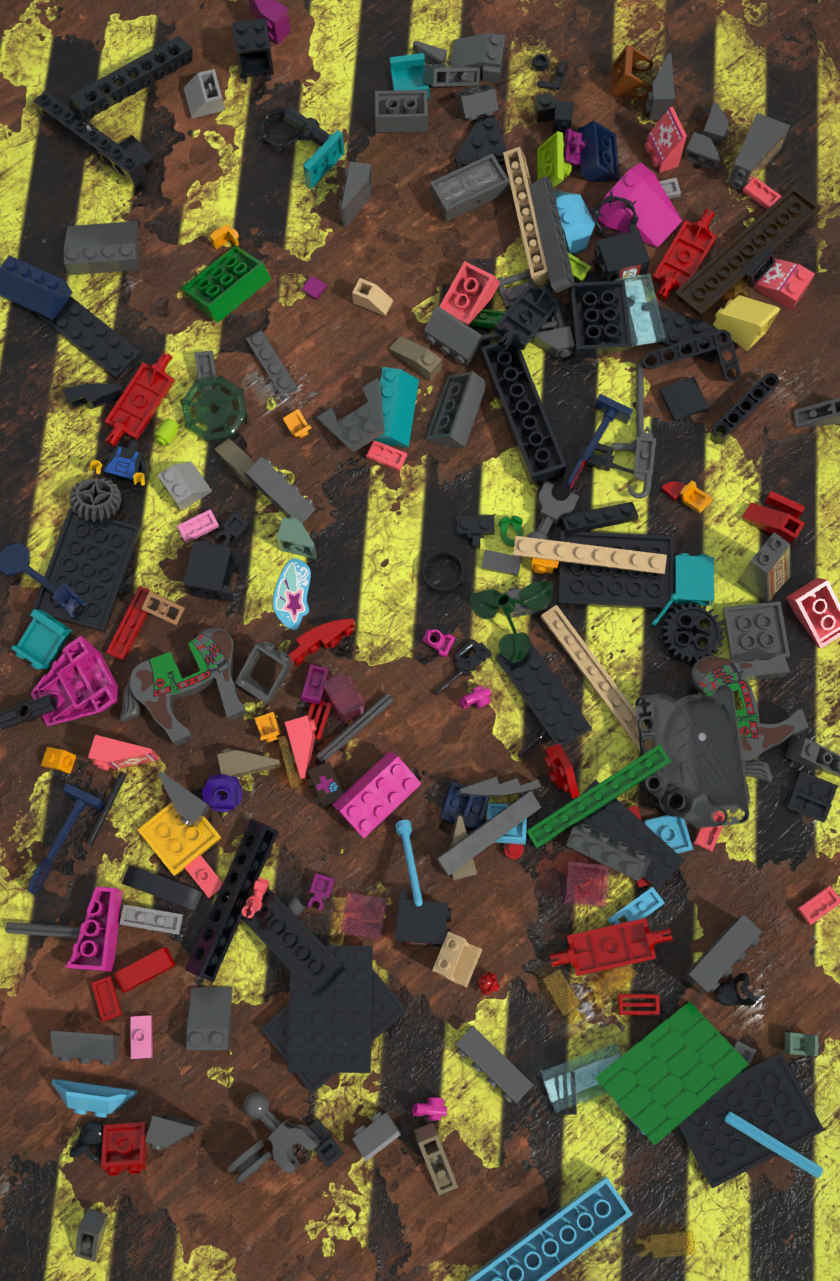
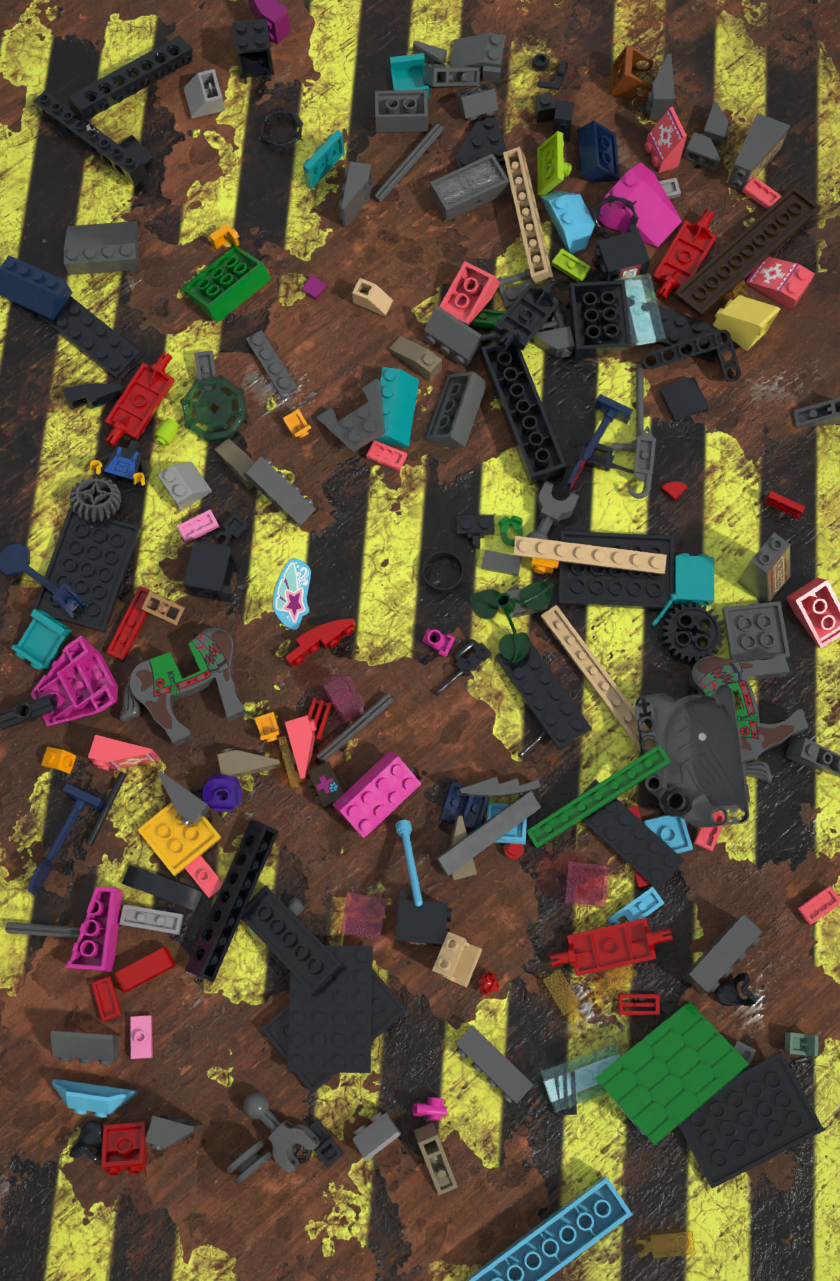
(90, 1234): dark grey slope -> none
(210, 1018): dark grey slope -> none
(254, 902): coral piece -> none
(255, 687): dark grey window -> none
(294, 539): sand green slope -> none
(307, 127): black piece -> none
(313, 686): magenta plate -> none
(321, 888): magenta plate -> none
(408, 162): none -> dark grey axle
(479, 697): dark pink plate -> none
(551, 234): dark grey beam -> none
(561, 770): red plate -> none
(572, 147): magenta hips -> none
(599, 518): black plate -> none
(609, 851): dark grey brick -> none
(695, 497): light orange bracket -> none
(748, 401): black beam -> none
(760, 267): black tile -> none
(773, 1144): medium azure axle -> none
(774, 521): red slope -> none
(812, 796): black slope -> none

